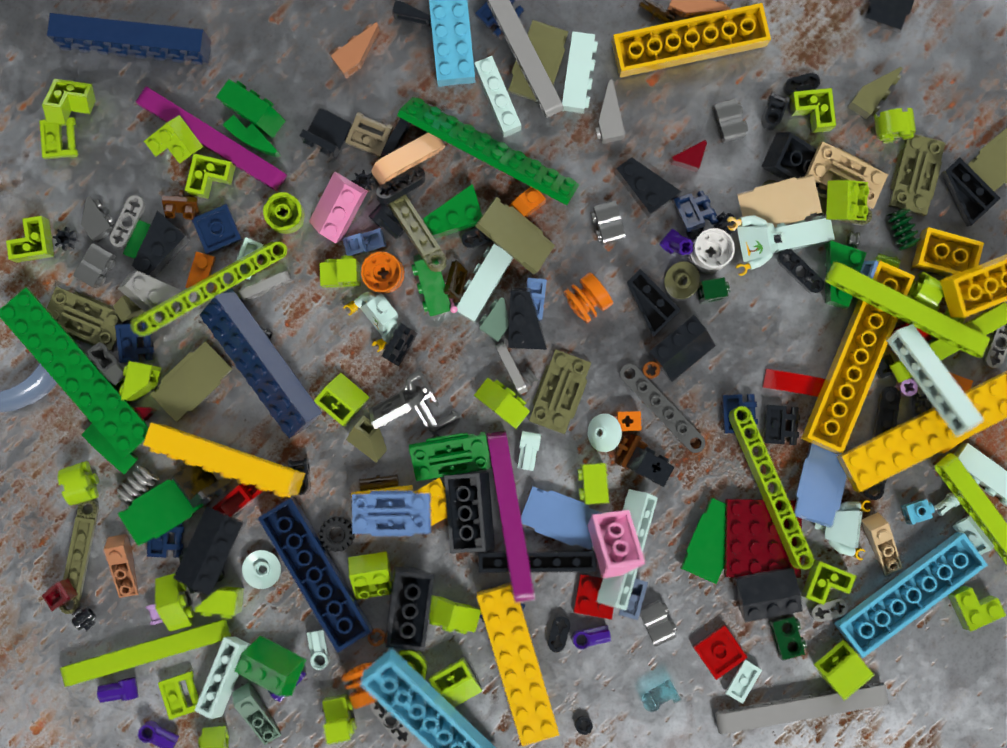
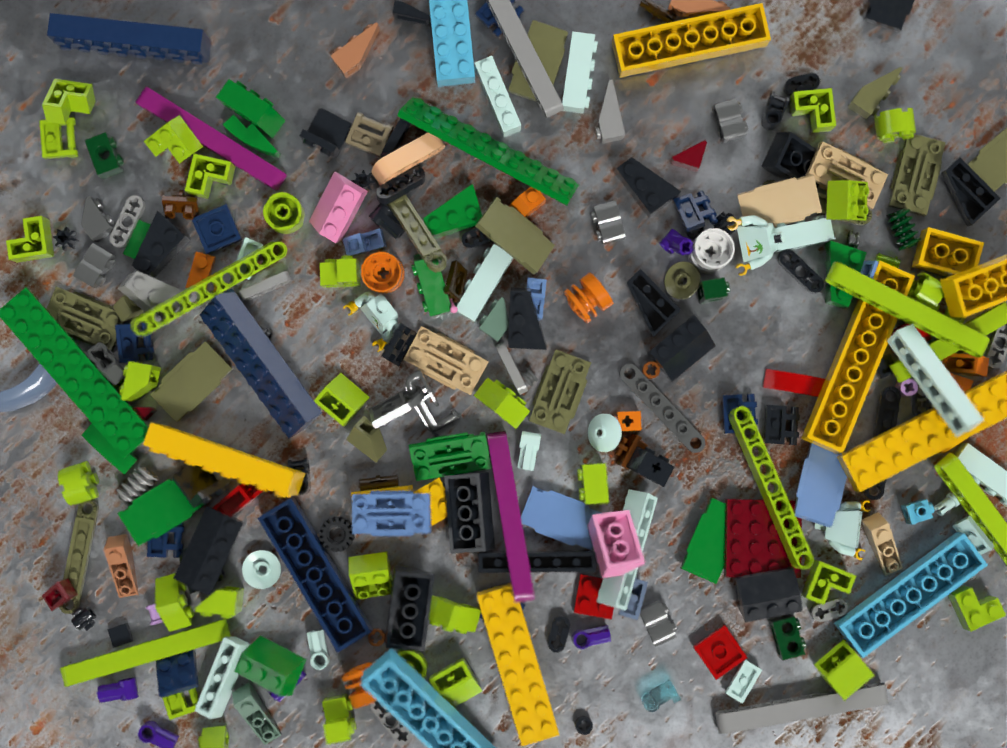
(97, 147): none -> dark green brick
(120, 635): none -> black tile
(177, 673): none -> dark blue plate
(446, 360): none -> tan piece
(966, 365): none -> orange slope

